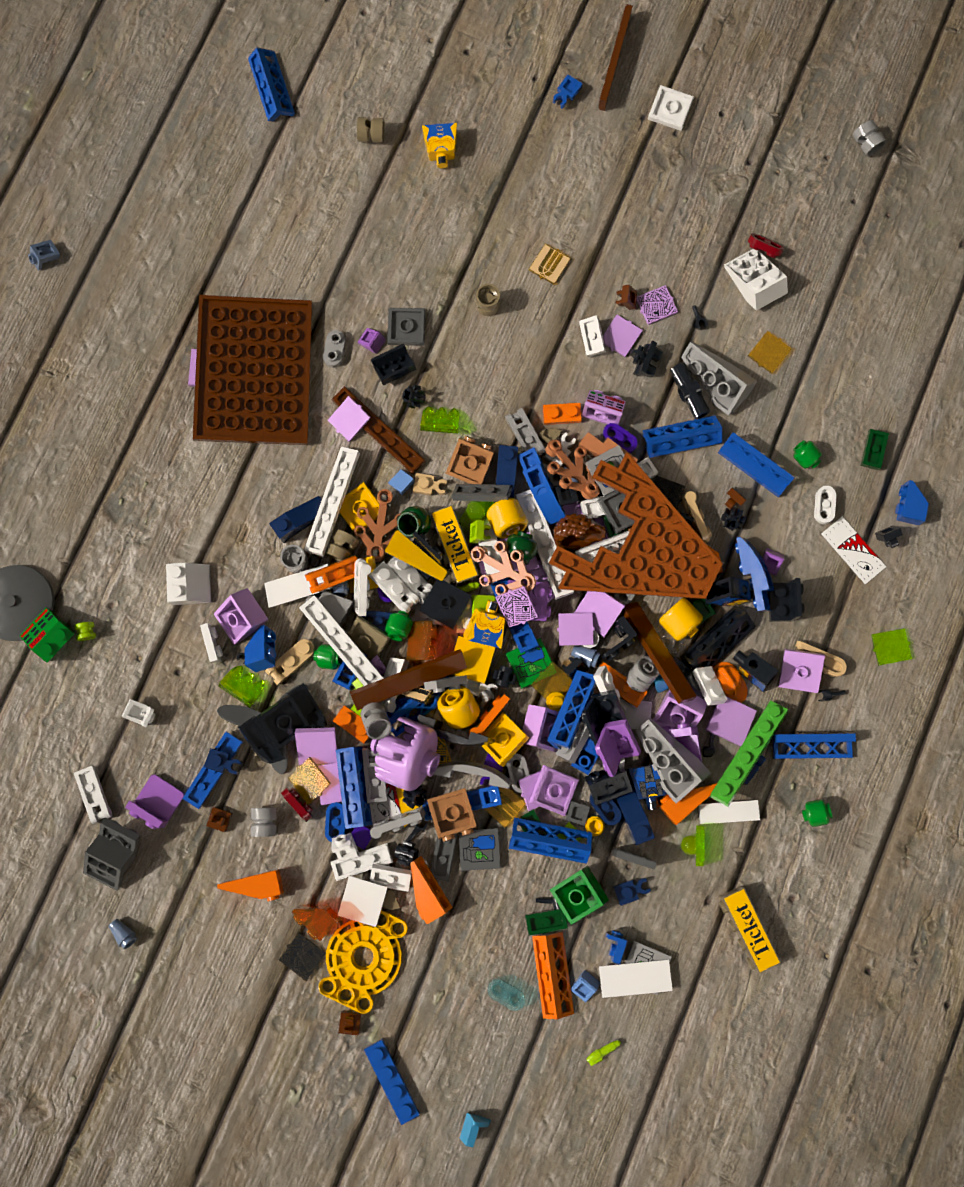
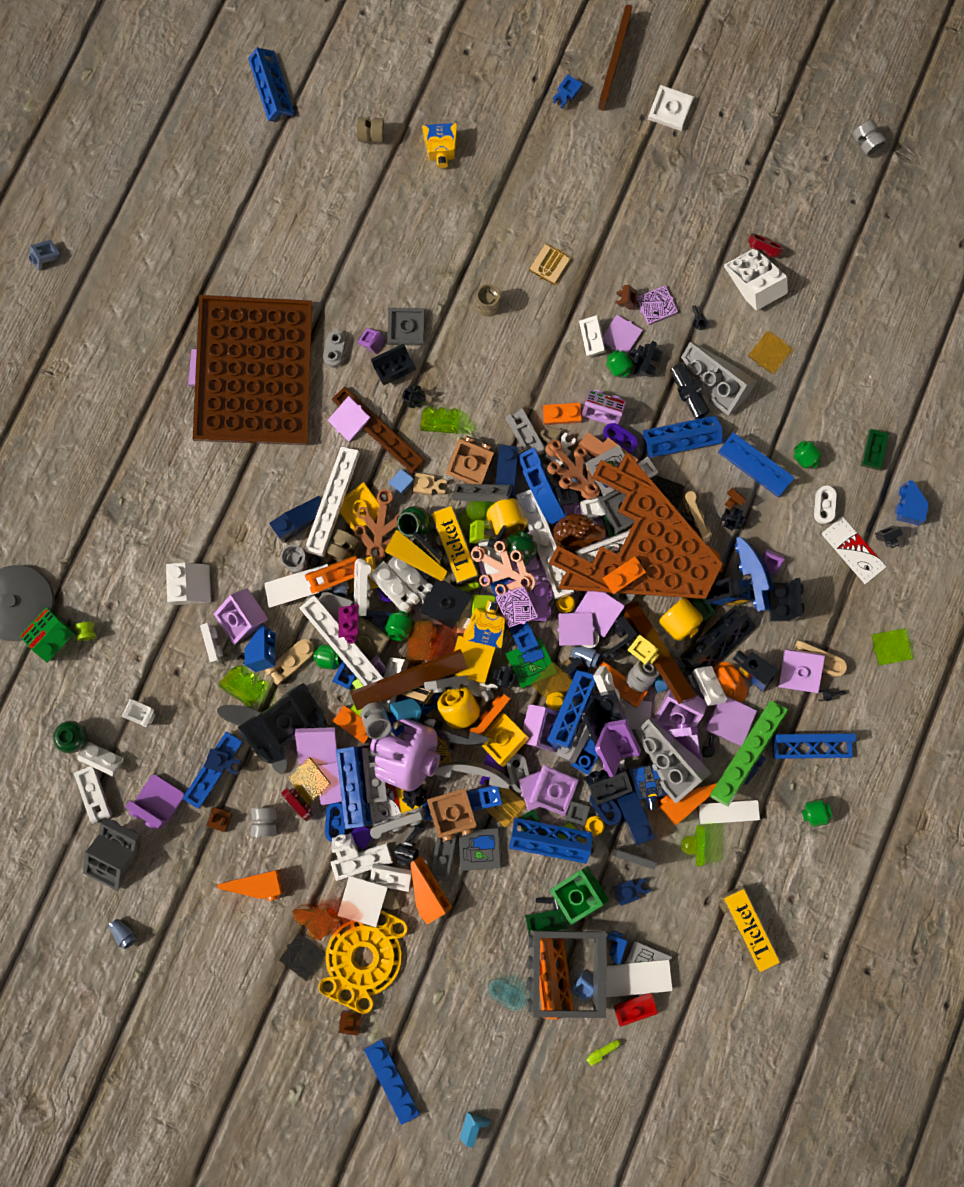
(70, 737): none -> dark green piece
(100, 758): none -> white plate
(348, 623): none -> magenta hinge
(406, 709): none -> dark azure tile
(492, 540): none -> black hand
(565, 604): none -> yellow plate
(599, 974): none -> dark grey window
(619, 363): none -> green head
(624, 575): none -> orange plate
(635, 1009): none -> red plate
(644, 650): none -> light yellow bracket

